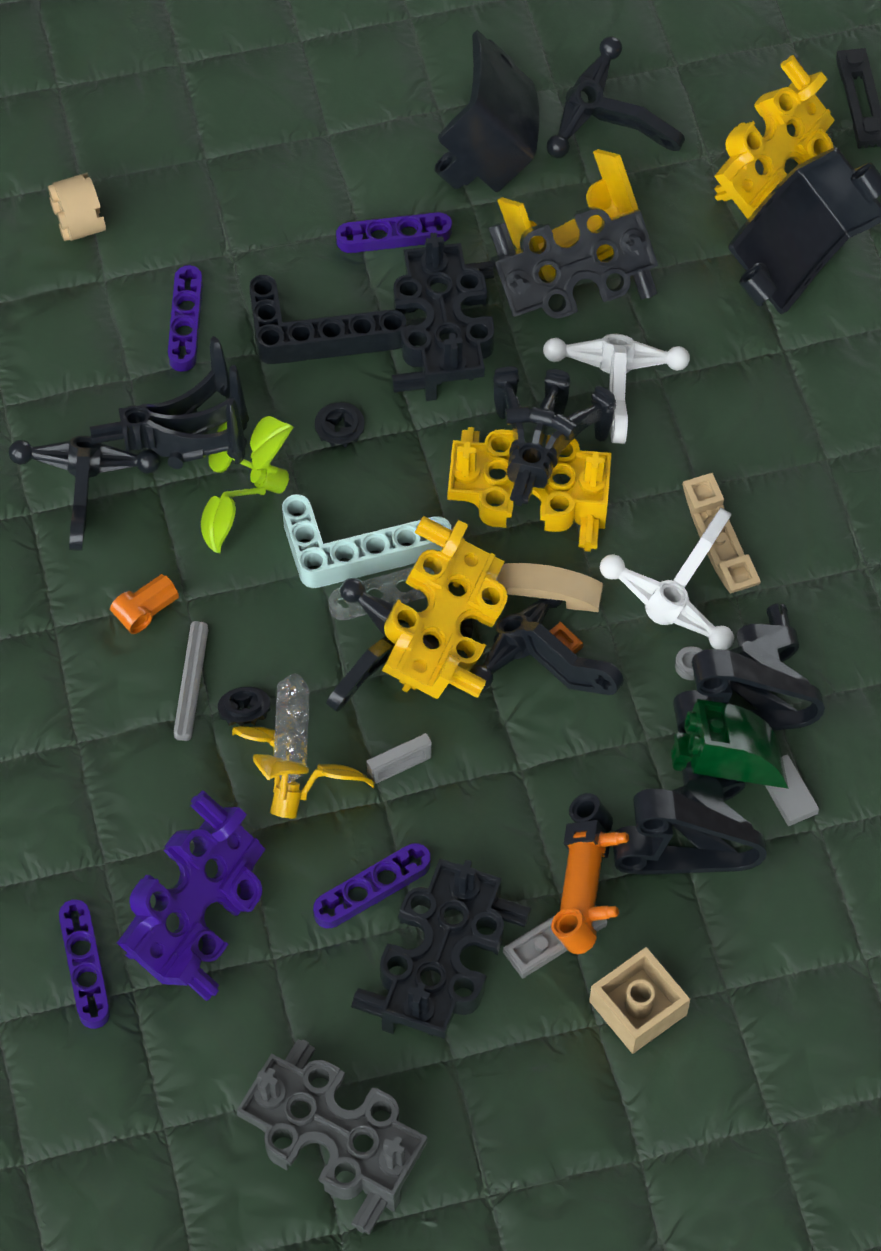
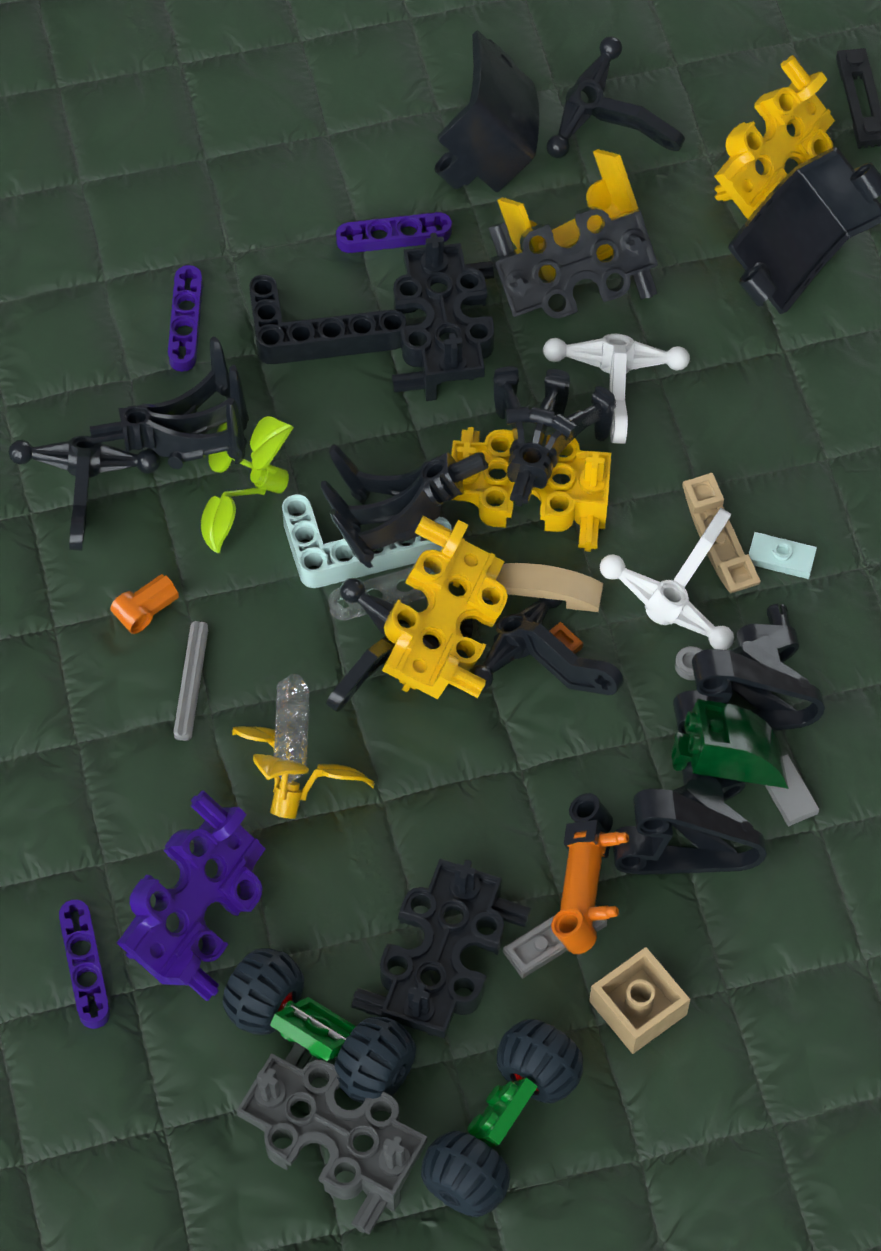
(76, 207): tan brick -> none
(242, 698): black gear -> none
(265, 998): none -> black plate
(331, 415): black gear -> none
(368, 880): dark purple beam -> none
(399, 758): light grey tile -> none
(413, 494): none -> black piece
(463, 1166): none -> black plate
(782, 555): none -> light aqua plate

